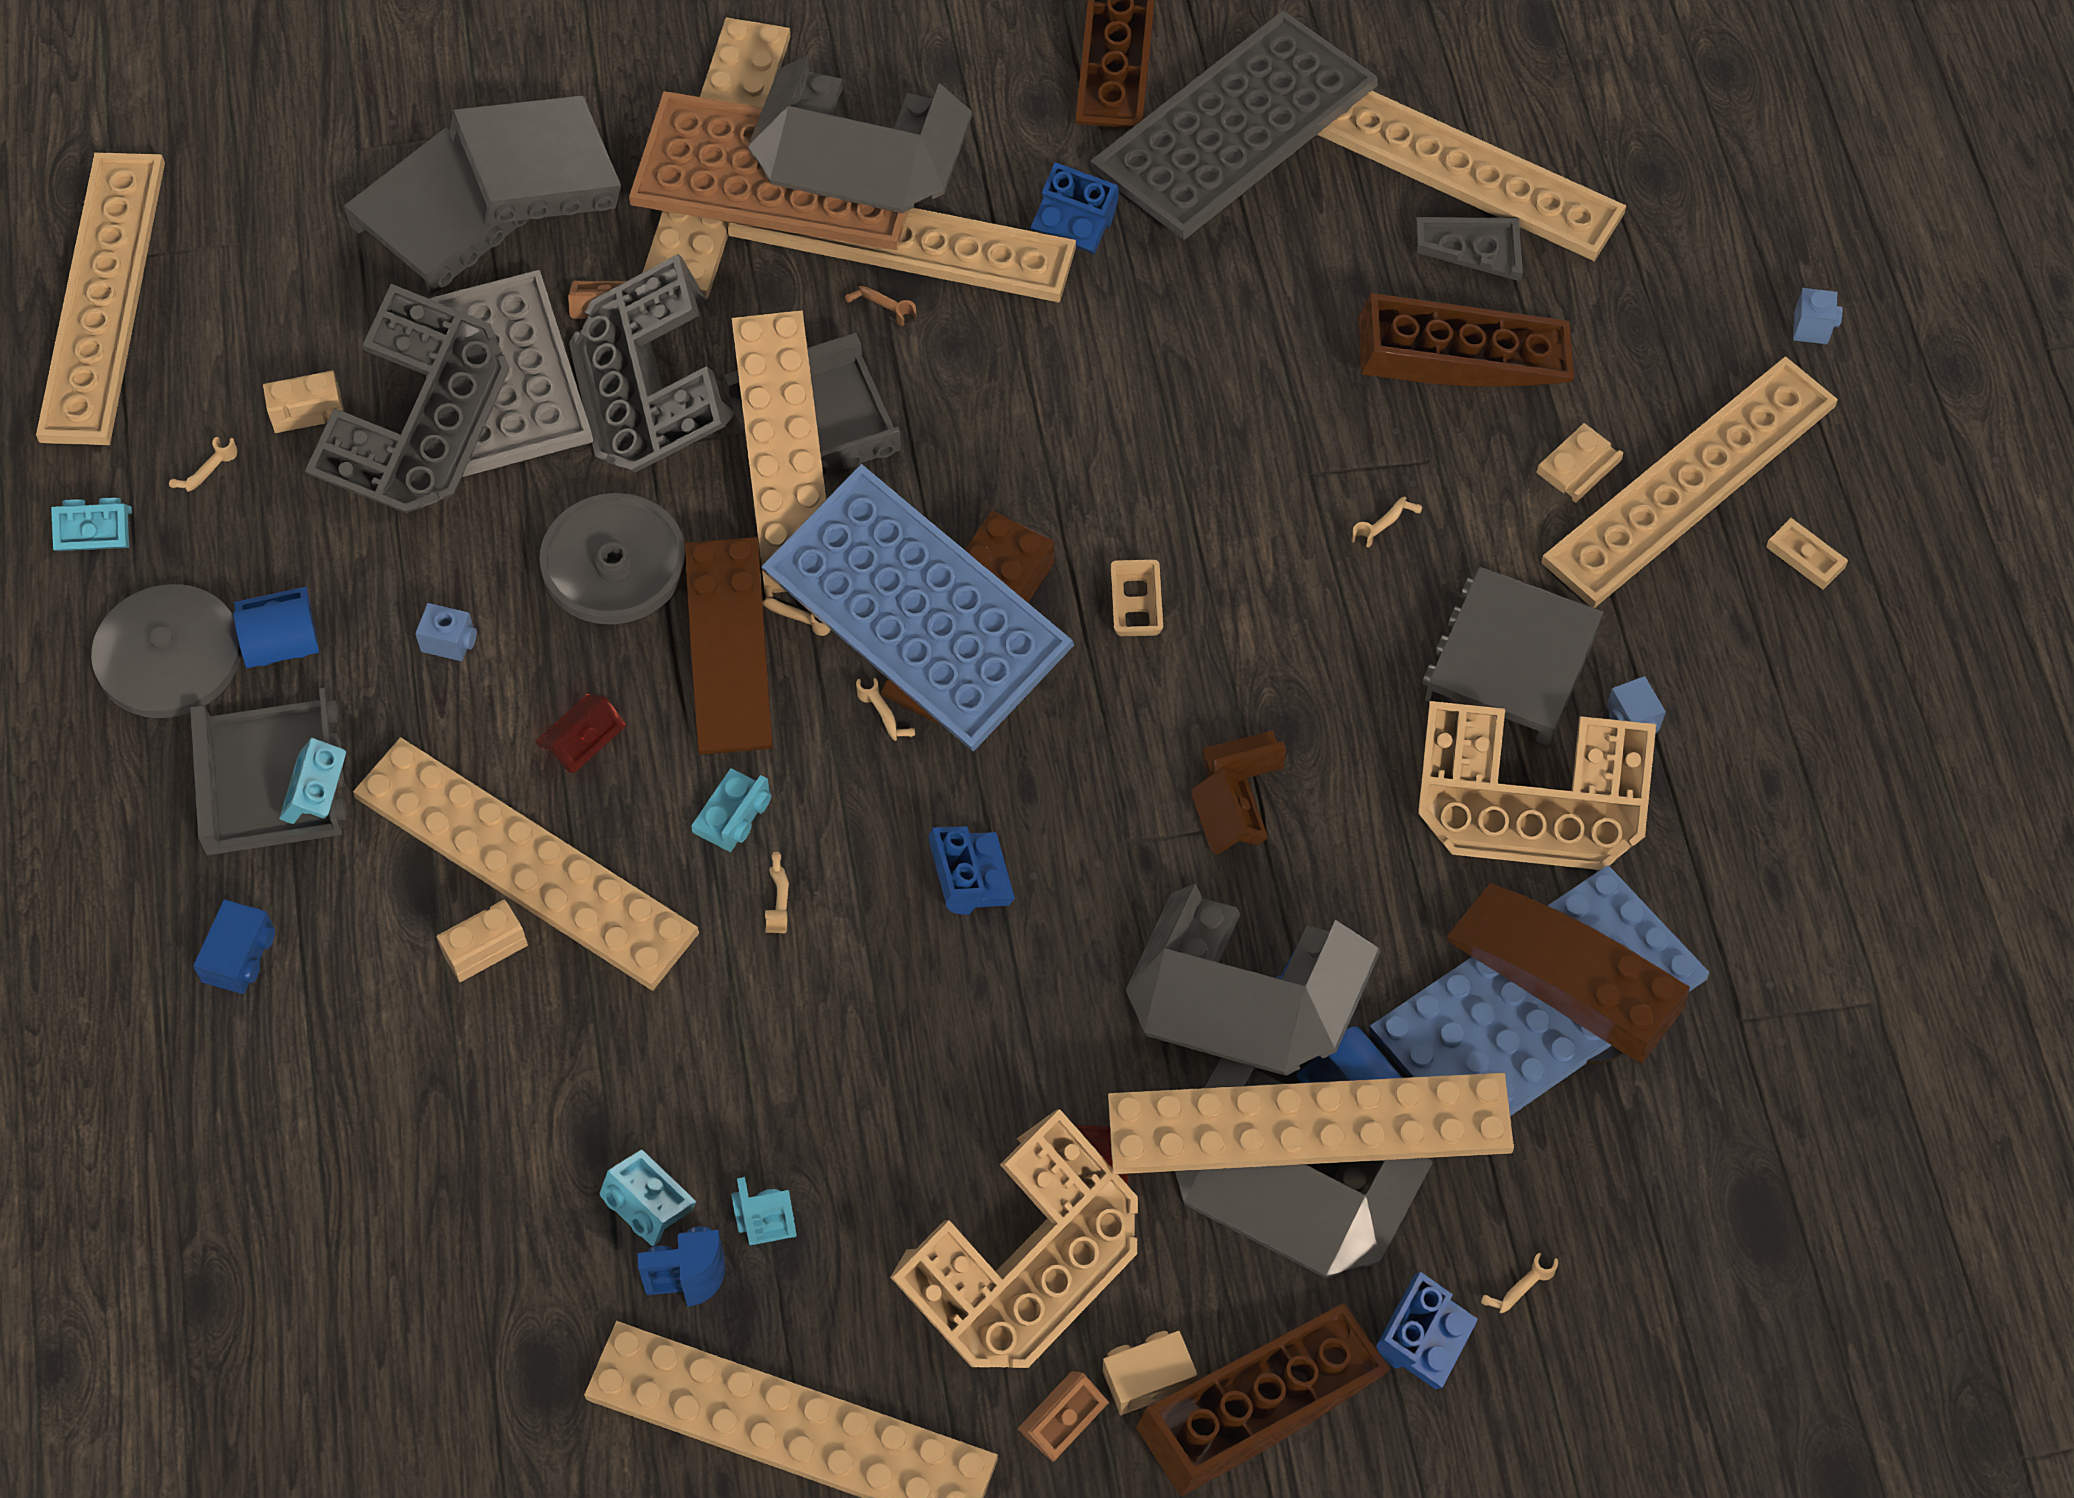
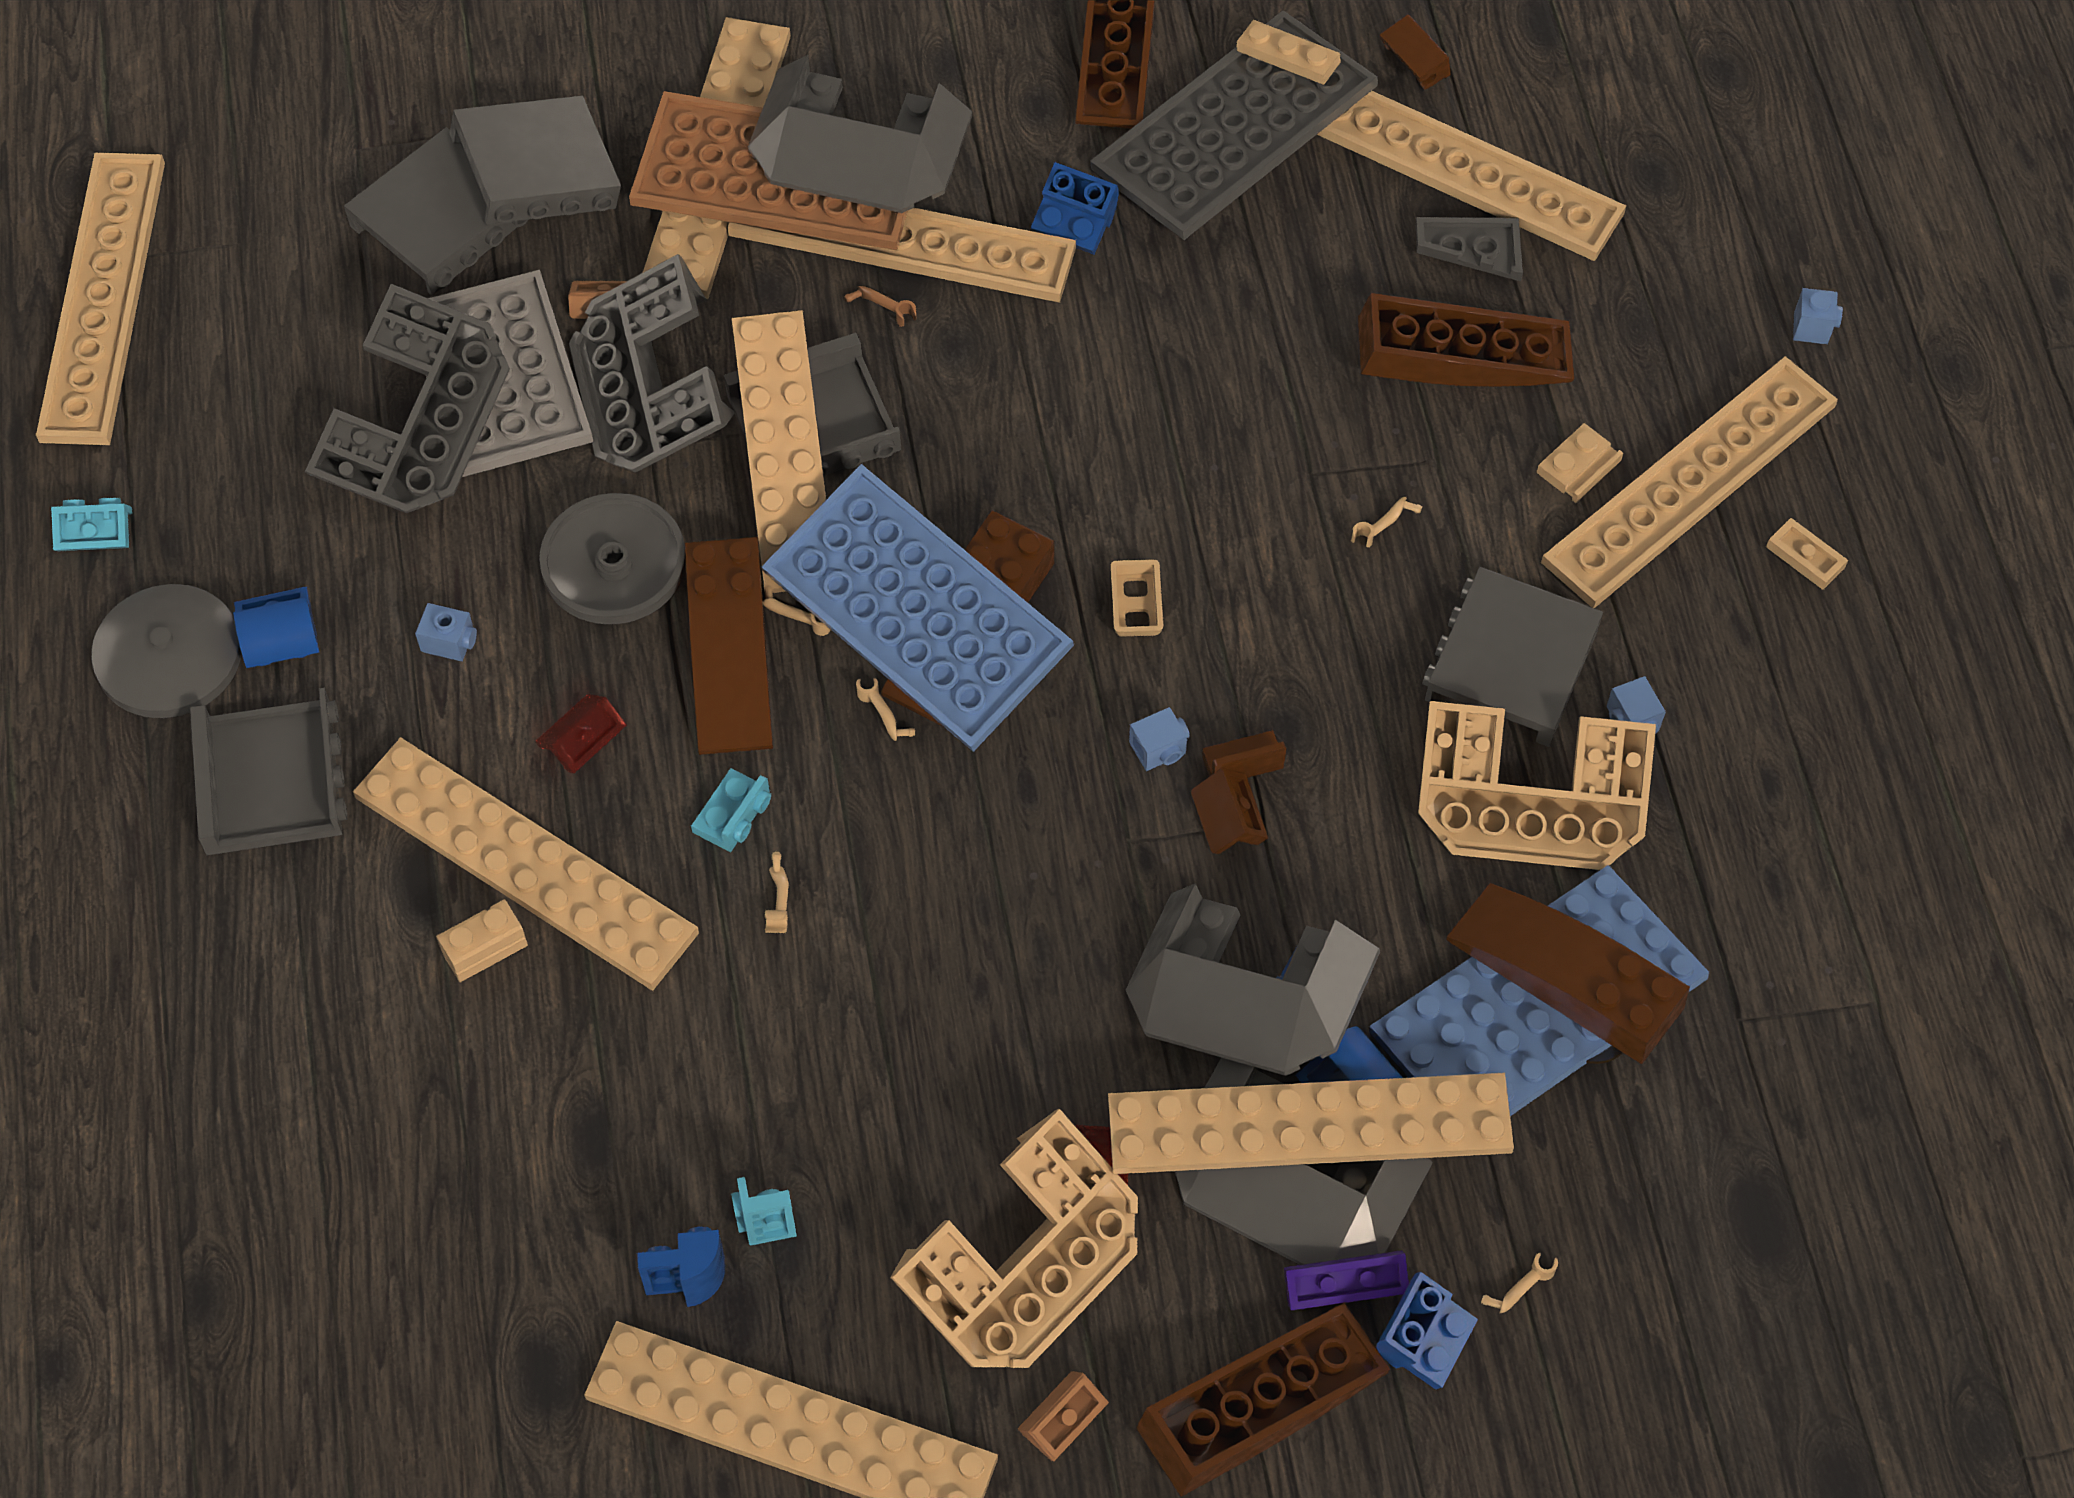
(221, 454): tan piece -> none
(234, 947): blue brick -> none
(302, 401): tan brick -> none
(313, 781): medium azure bracket -> none
(645, 1196): medium azure bracket -> none
(970, 869): blue brick -> none
(1148, 1371): tan brick -> none
(1159, 739): none -> medium blue brick
(1288, 52): none -> tan plate
(1346, 1280): none -> dark purple plate
(1417, 51): none -> reddish brown hinge

